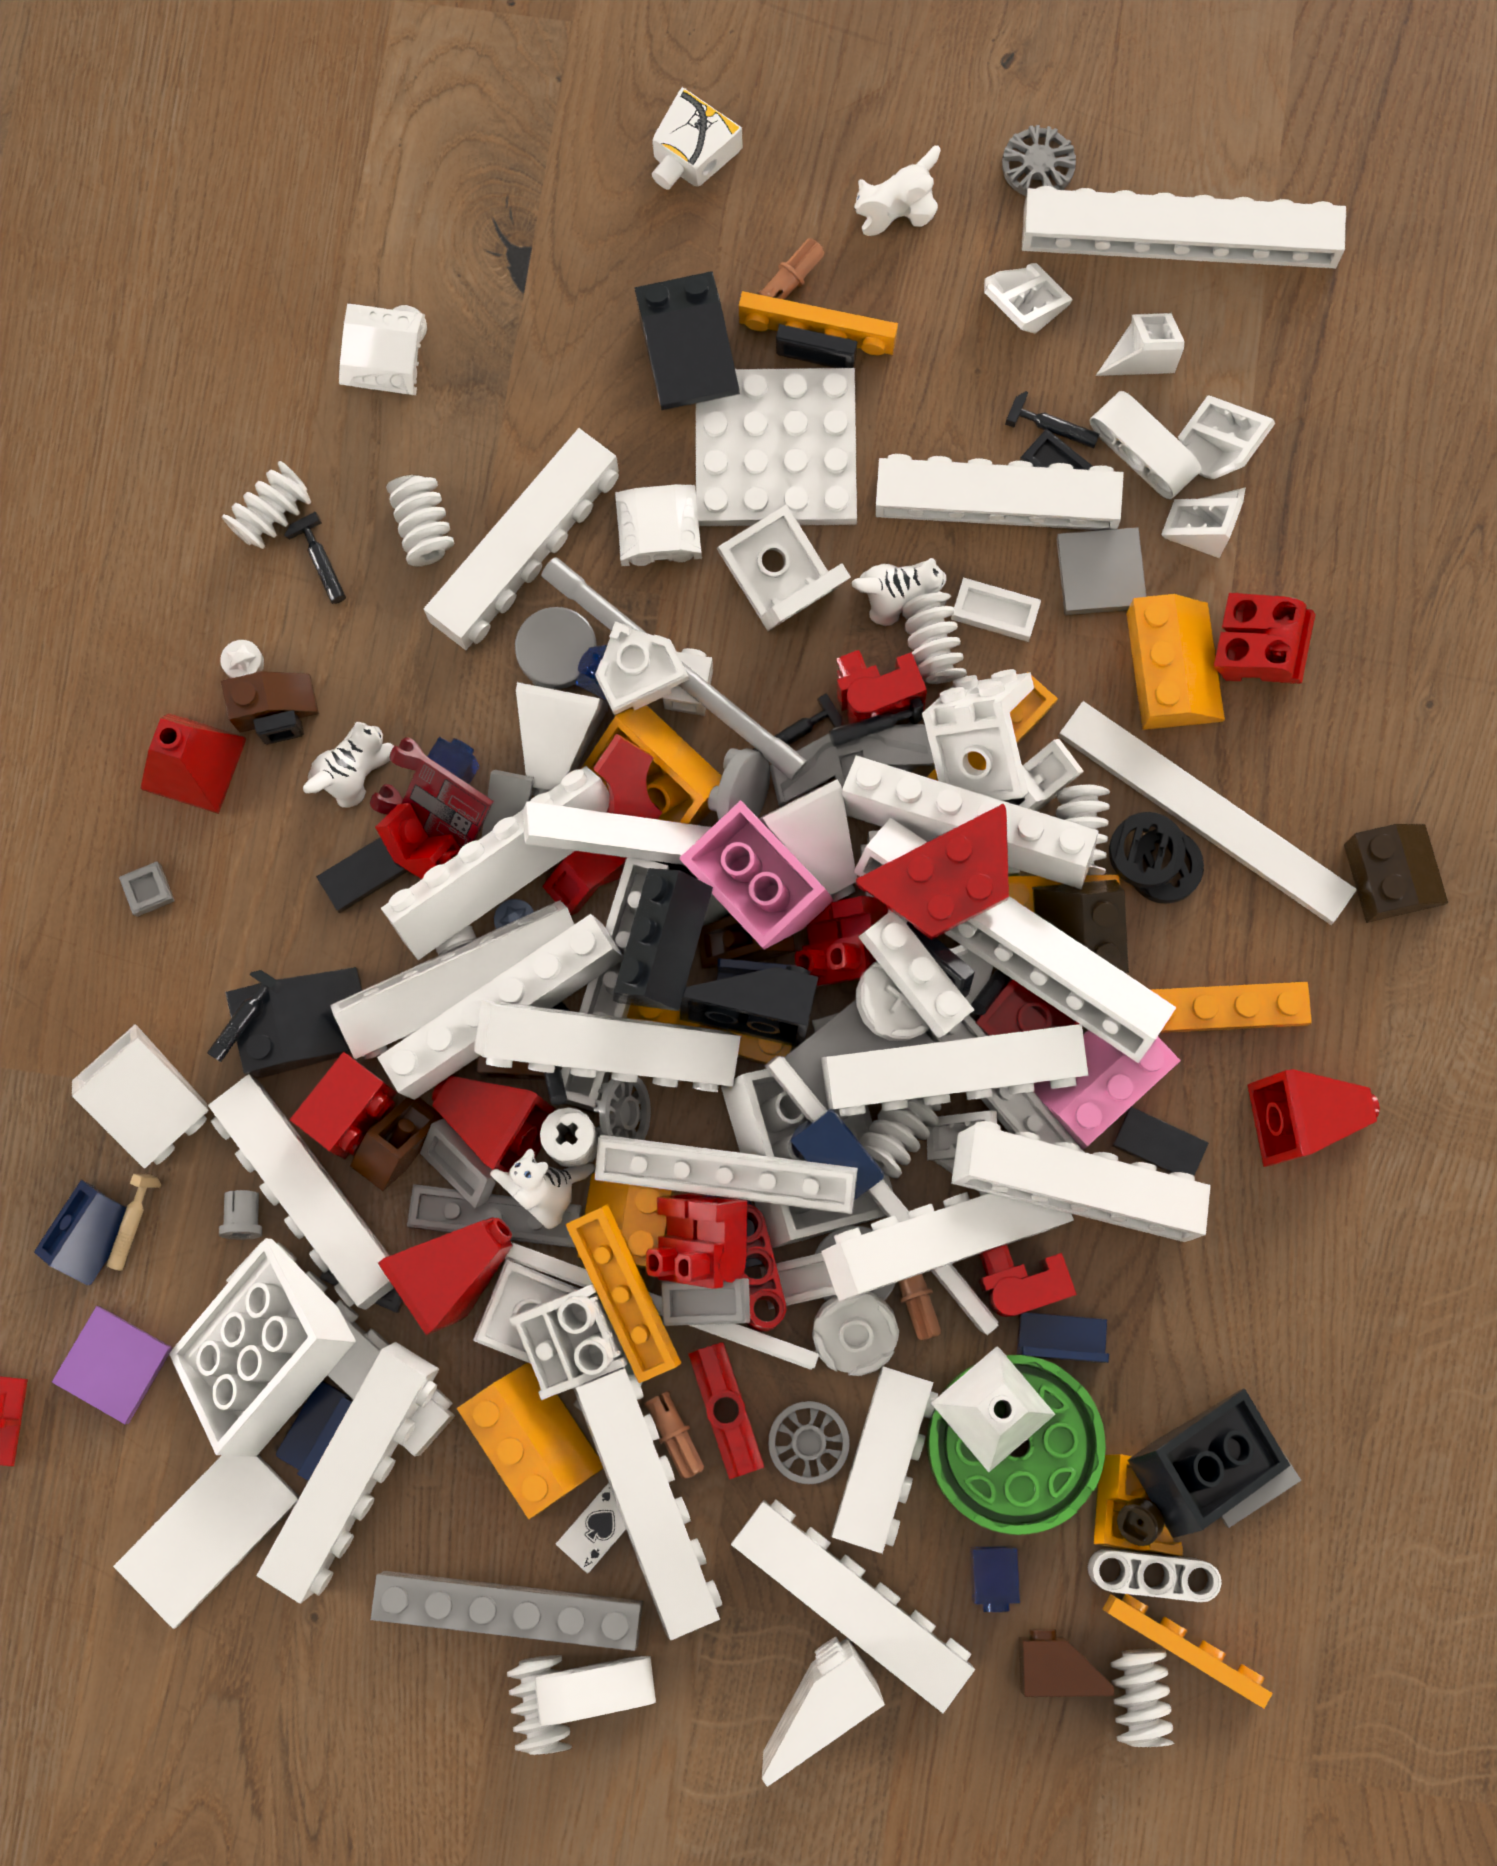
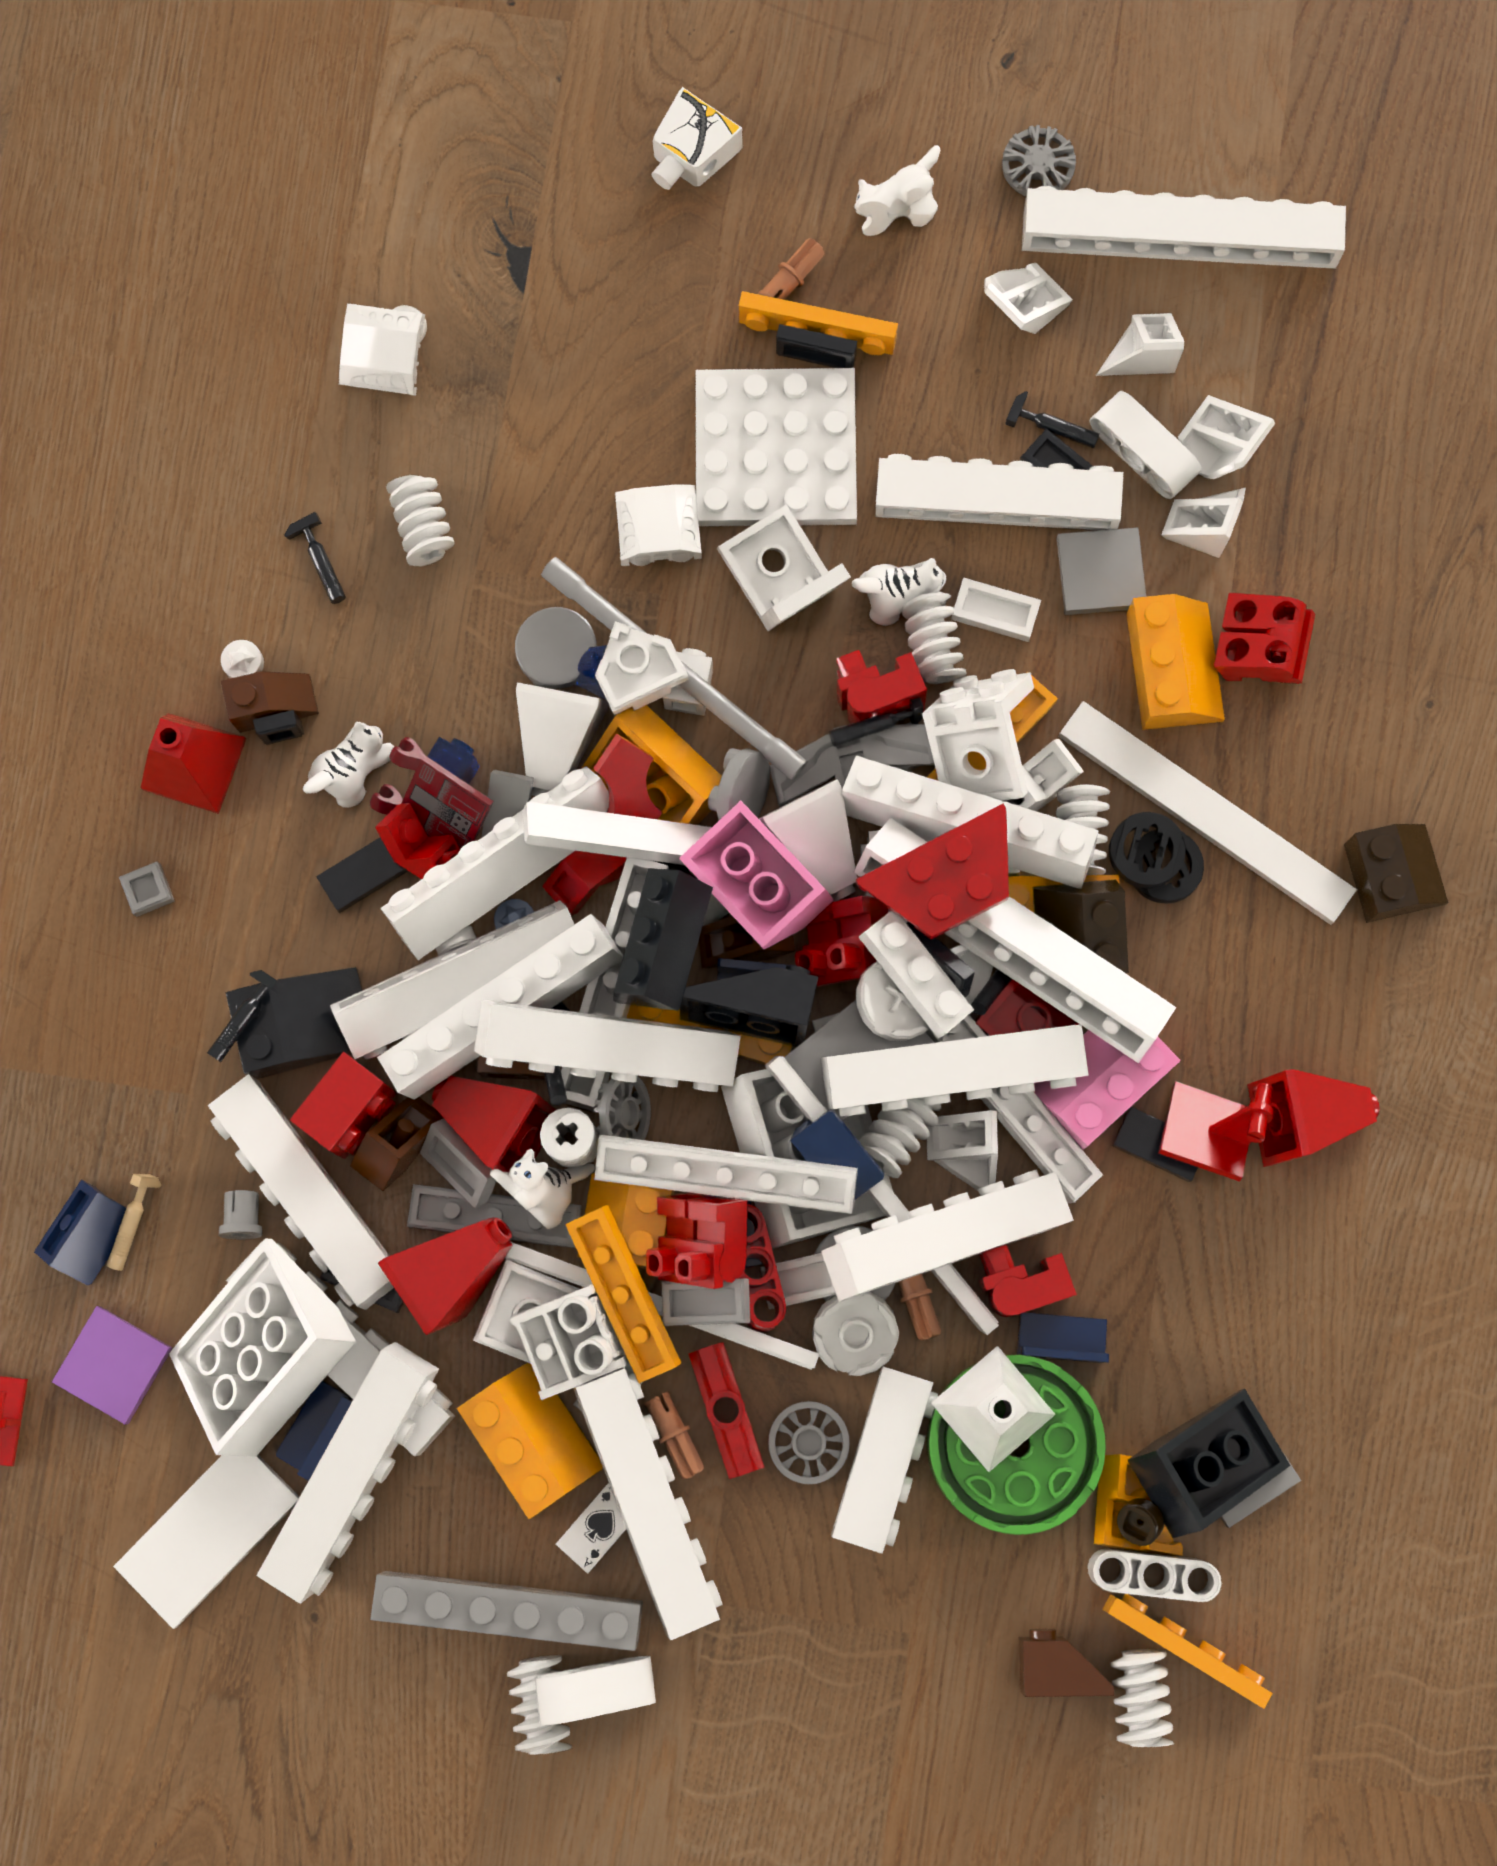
(139, 1098): white slope -> none
(268, 507): white piece -> none
(523, 540): white brick -> none
(686, 340): black slope -> none
(805, 725): black piece -> none
(827, 1703): white slope -> none
(853, 1605): white brick -> none
(994, 1577): clear blue brick -> none
(1081, 1182): white brick -> none
(1214, 1130): none -> plate
(1237, 1007): light orange plate -> none

